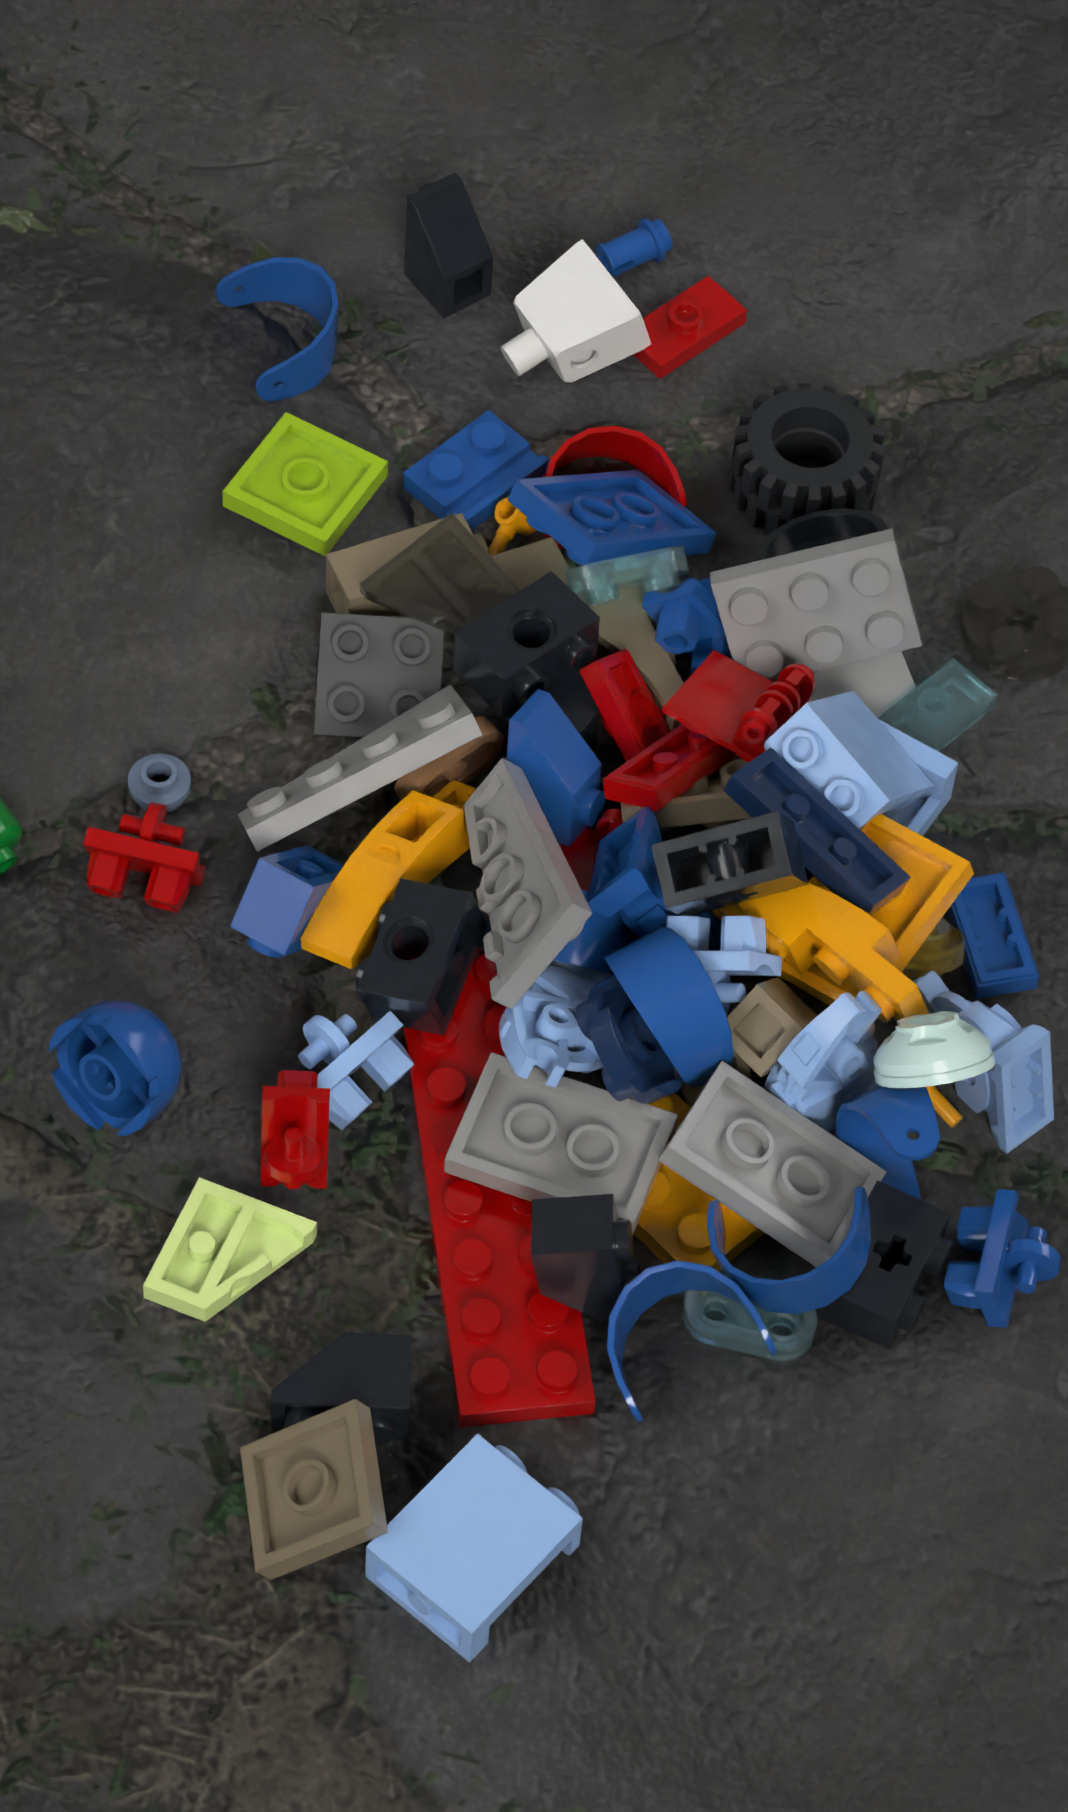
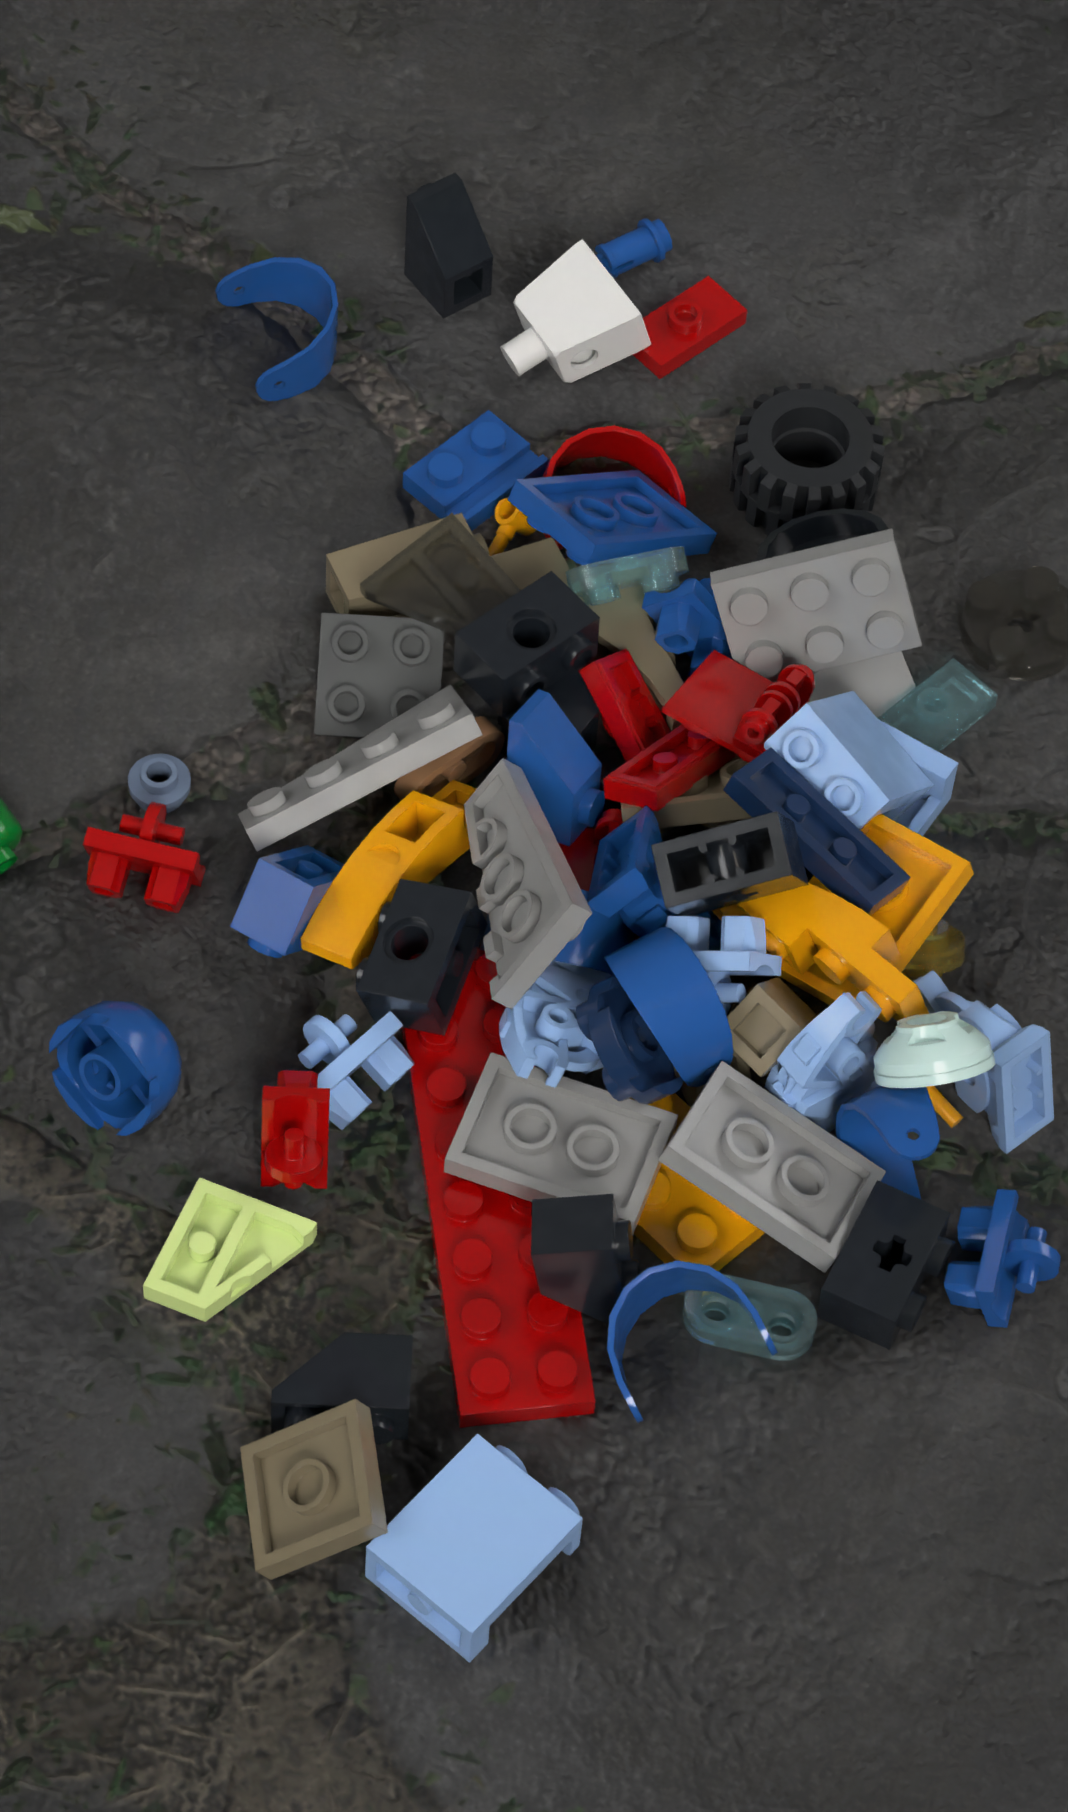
(305, 484): lime plate -> none
(807, 1290): blue piece -> none
(995, 941): blue plate -> none

